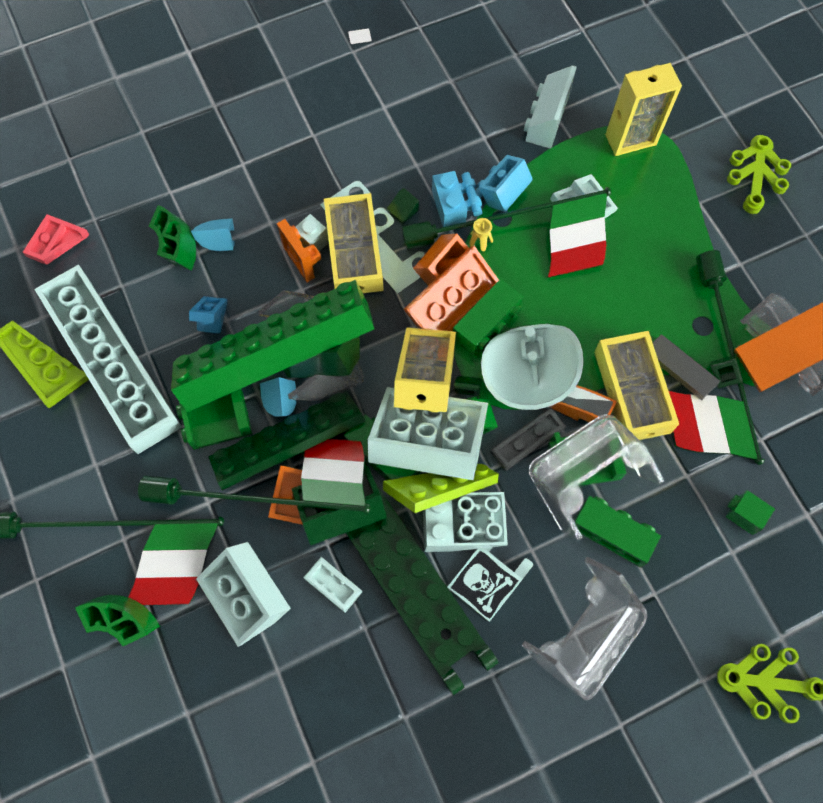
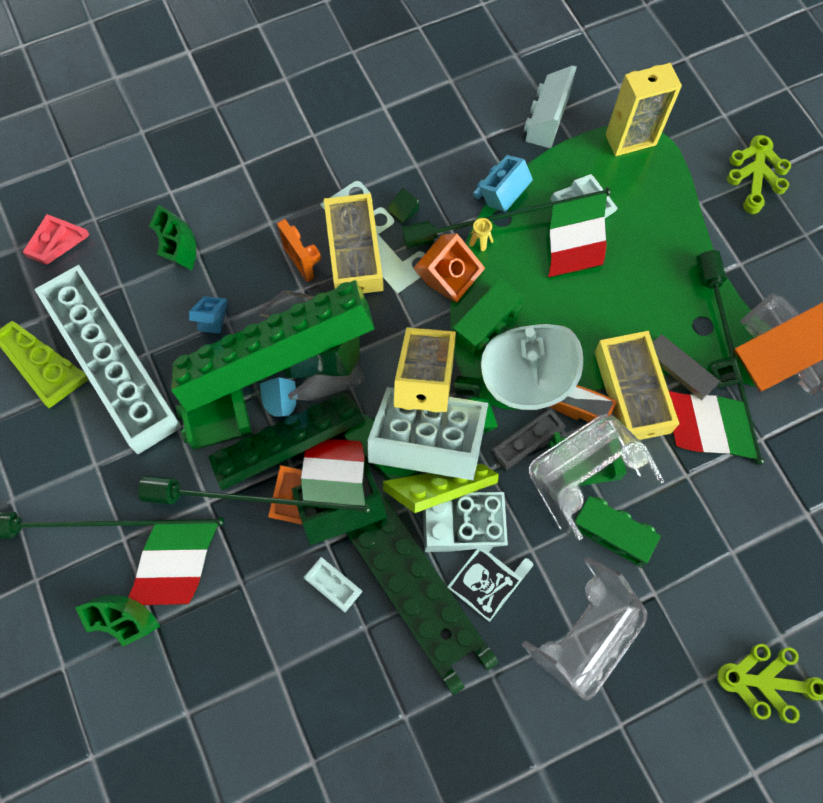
(215, 234): medium azure brick -> none
(242, 593): light aqua slope -> none
(312, 233): light aqua brick -> none
(359, 36): white sticker -> none
(450, 200): medium azure brick -> none
(452, 293): tile -> none
(749, 512): green brick -> none

